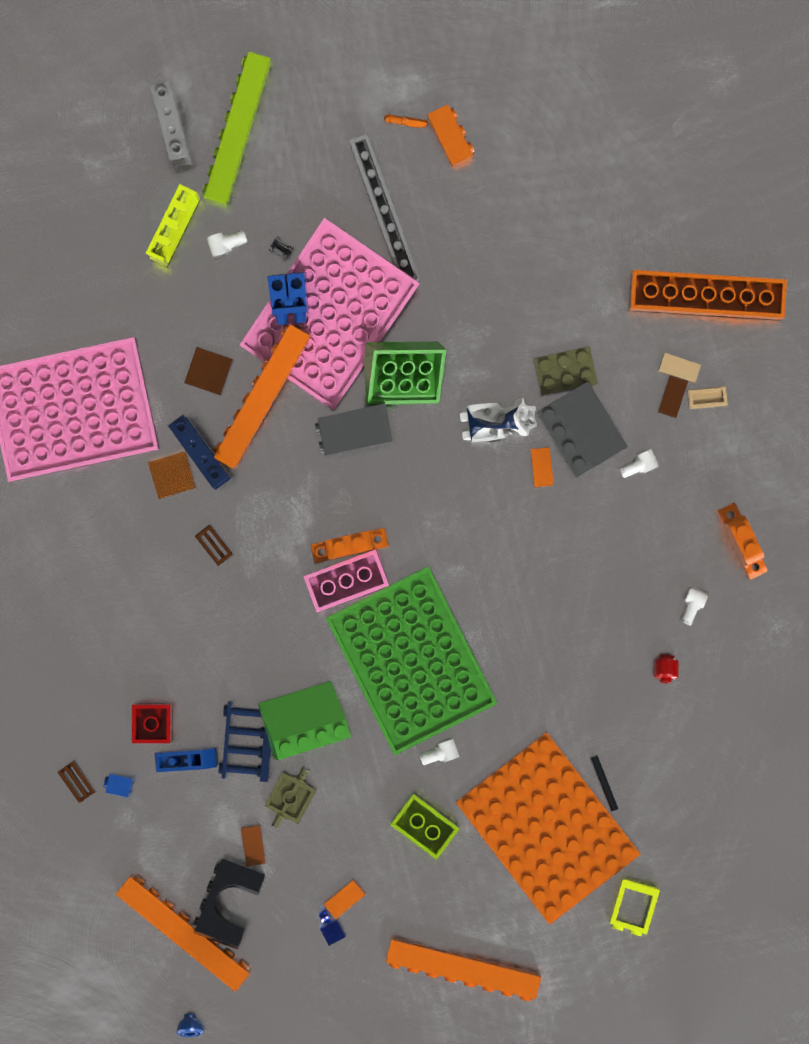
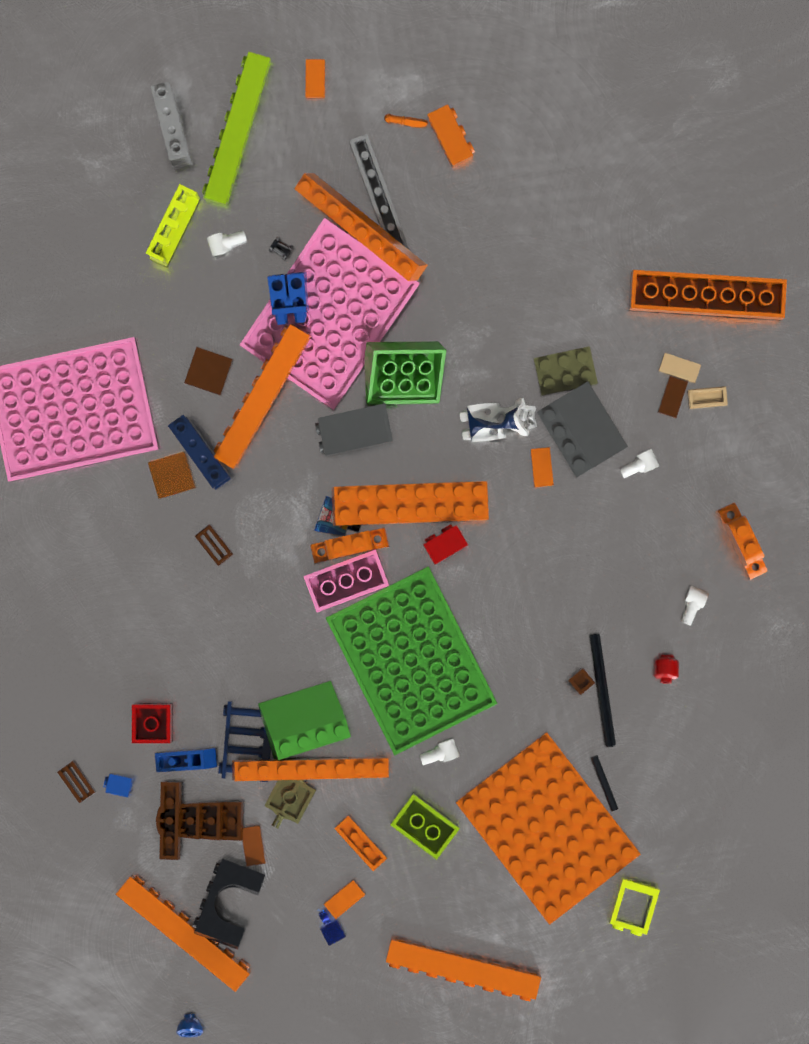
(194, 820): none -> reddish brown slope
(310, 768): none -> orange brick
(315, 78): none -> orange tile
(325, 521): none -> torso
(360, 843): none -> orange plate
(361, 227): none -> orange brick
(410, 503): none -> orange brick
(445, 544): none -> red brick
(581, 681): none -> reddish brown panel
(602, 690): none -> black axle

